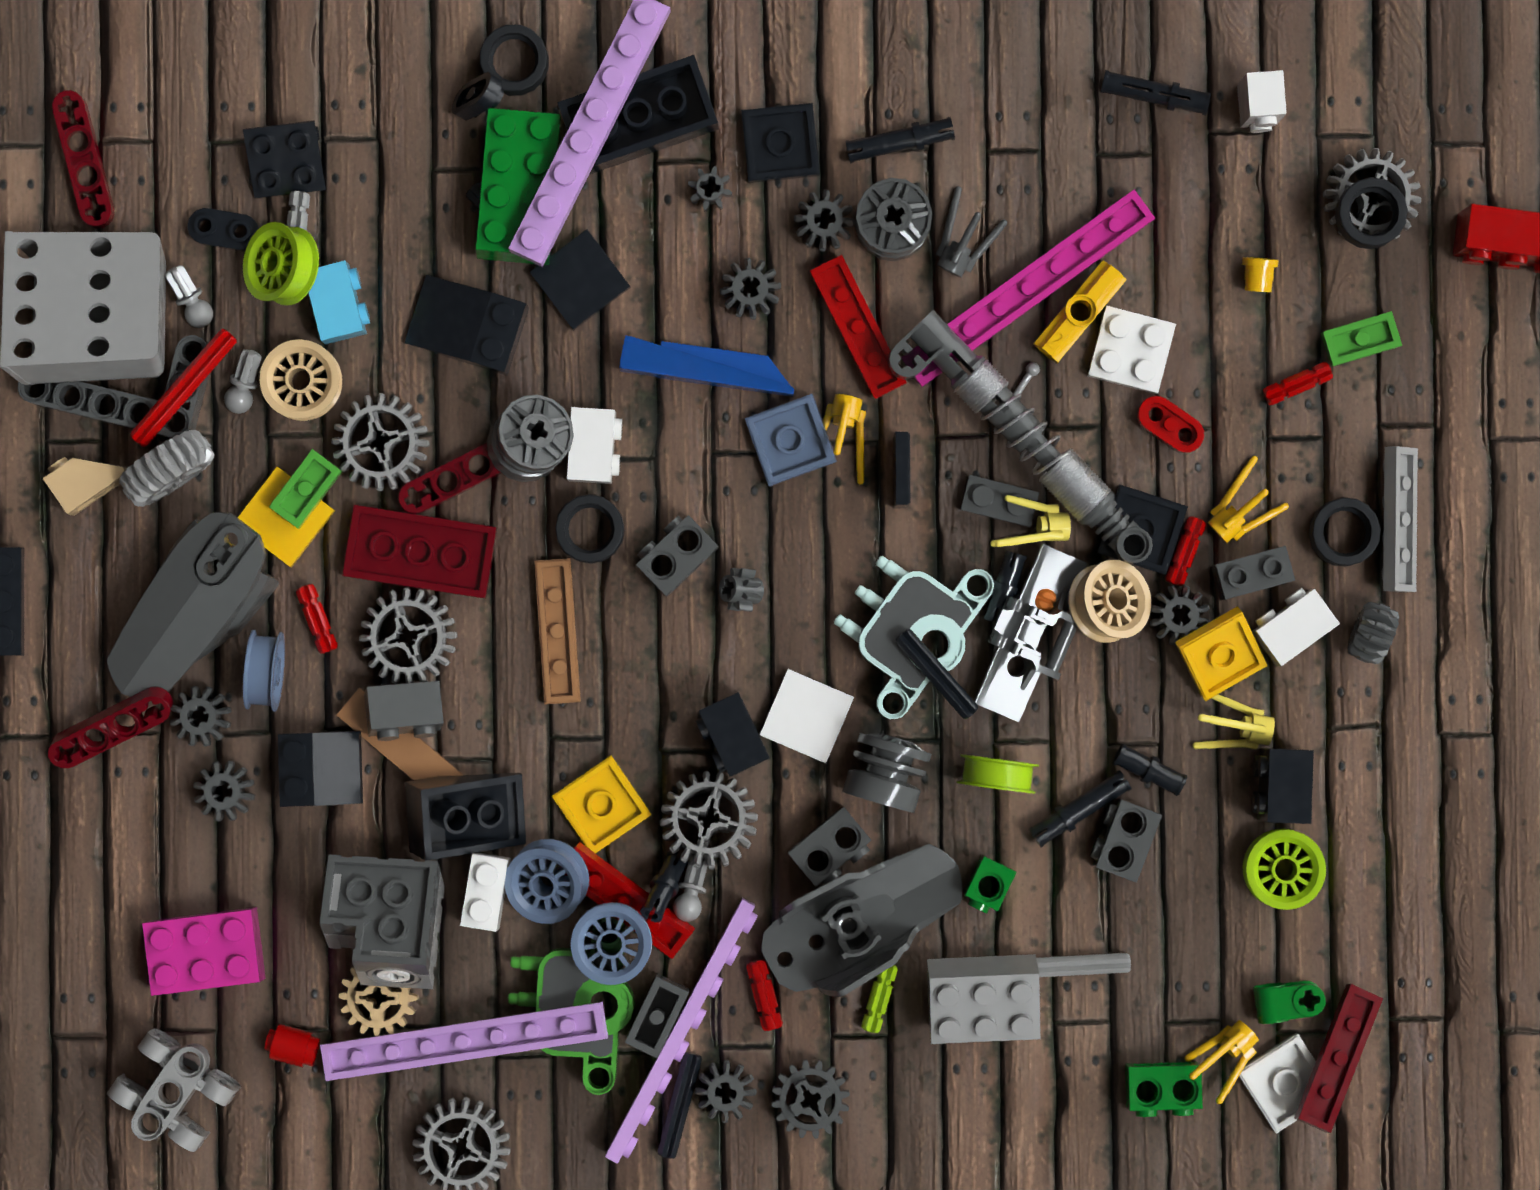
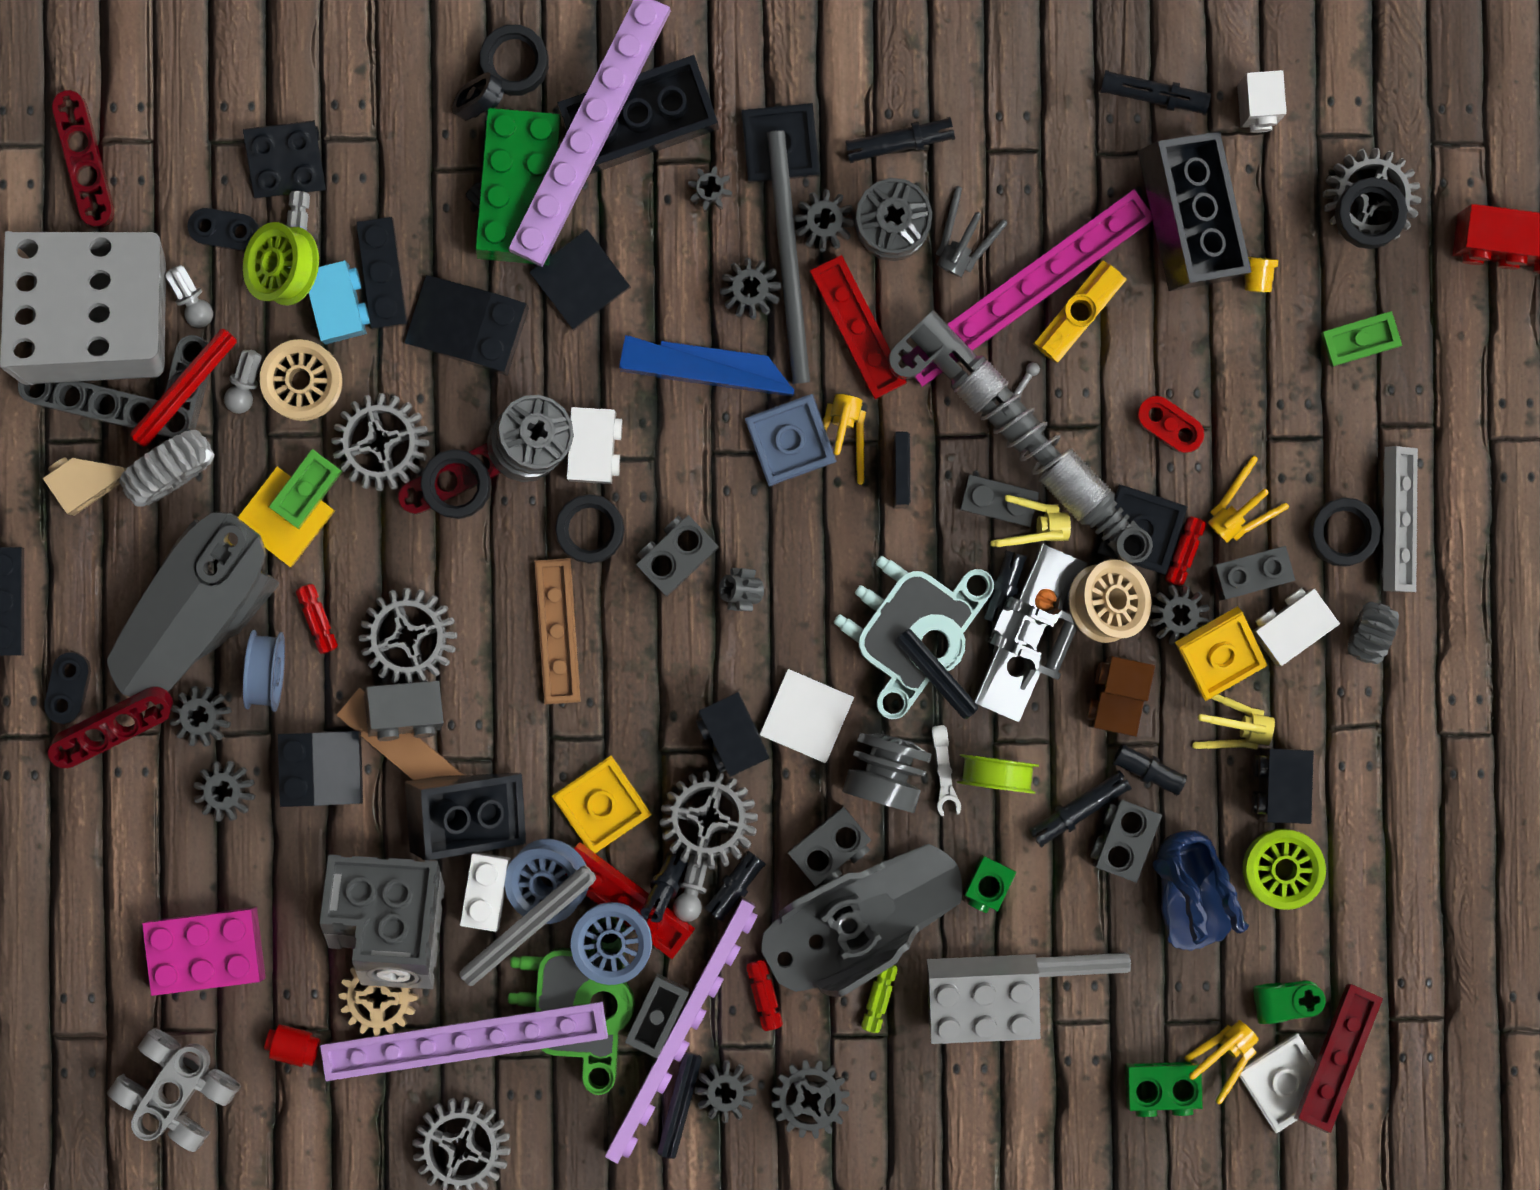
(69, 688): none -> black plate
(382, 273): none -> black plate
(419, 551): dark red plate -> none
(428, 484): none -> black tyre
(527, 925): none -> light grey axle
(735, 885): none -> black pin
(788, 257): none -> dark grey piece
(946, 792): none -> white piece
(1120, 695): none -> reddish brown brick
(1131, 350): white plate -> none
(1194, 211): none -> black brick
(1196, 892): none -> dark blue hair
(1298, 383): red axle -> none

